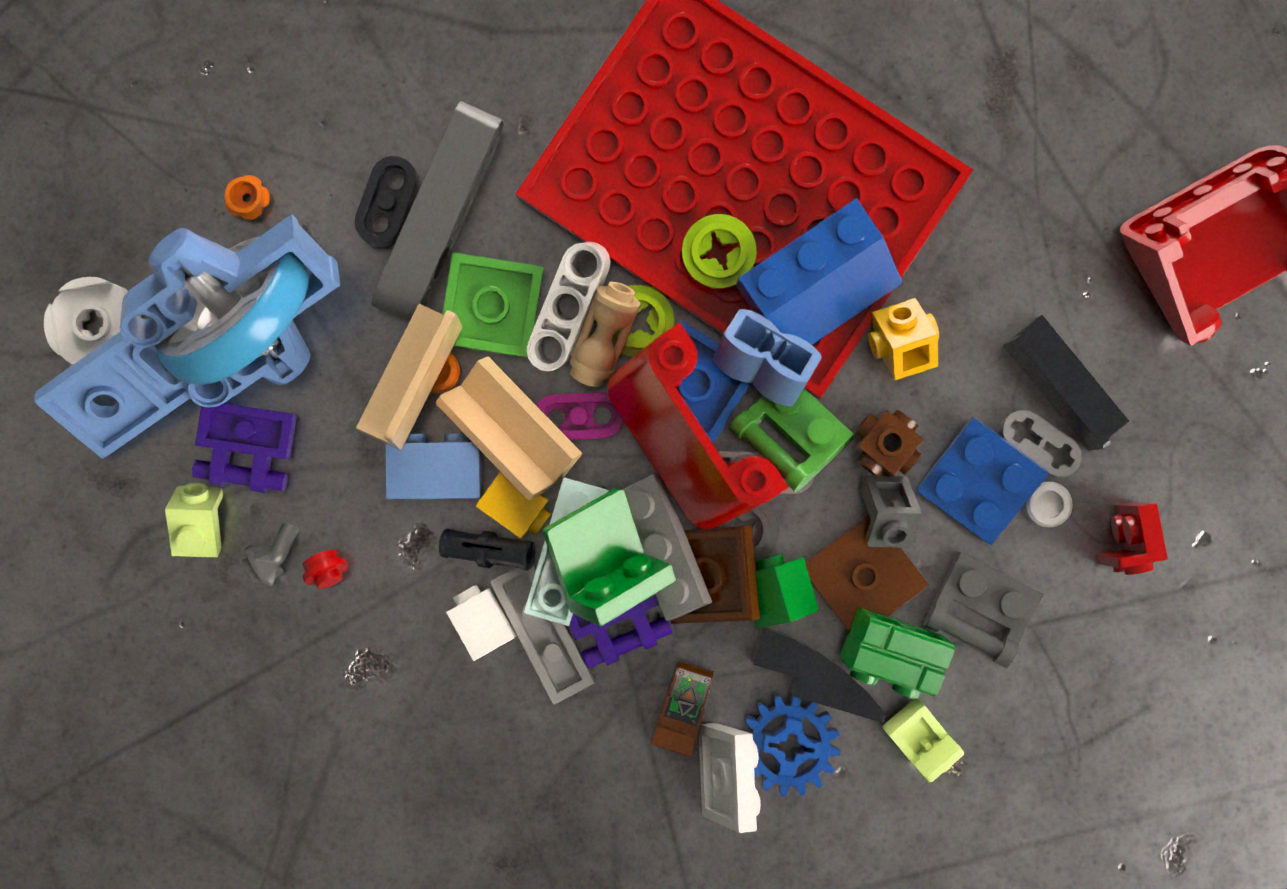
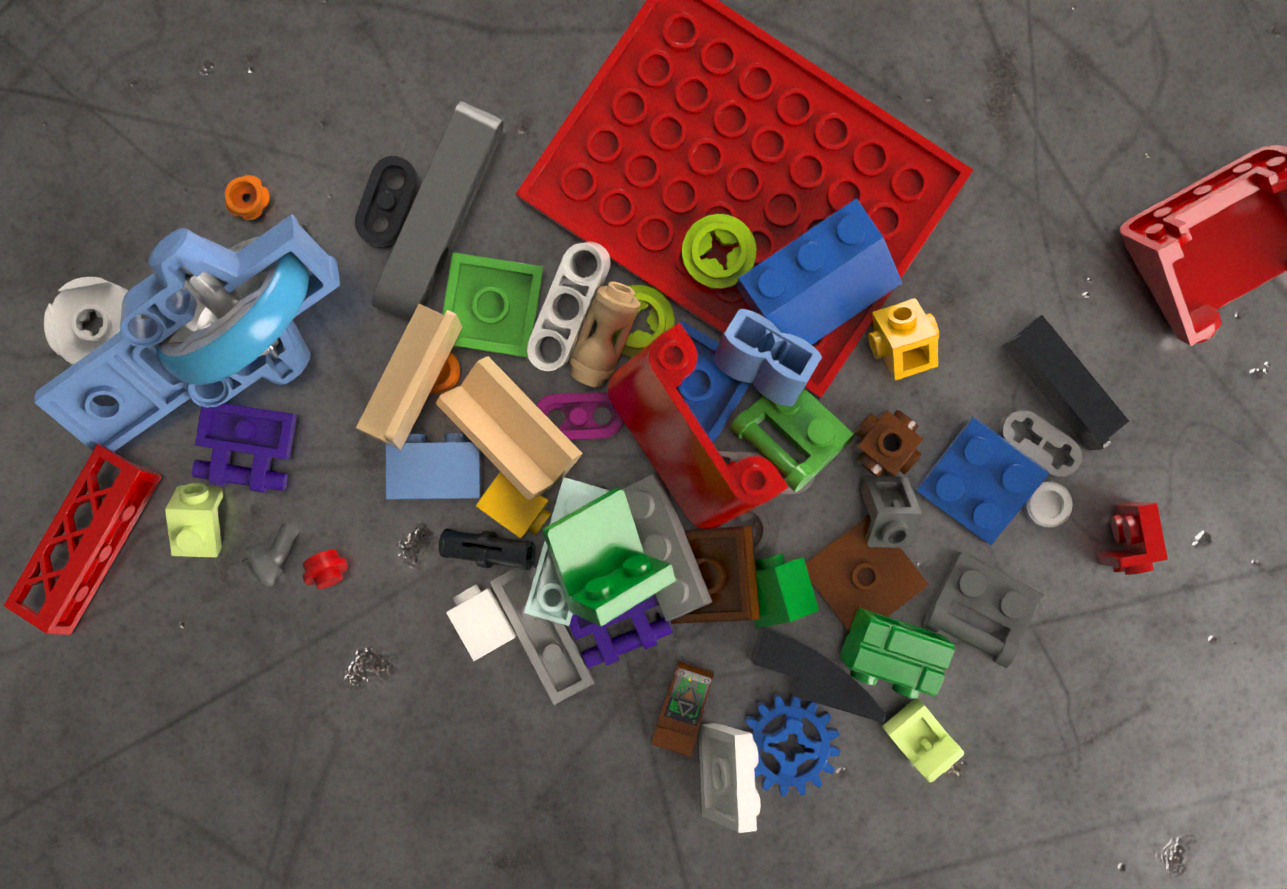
(98, 544): none -> red fence

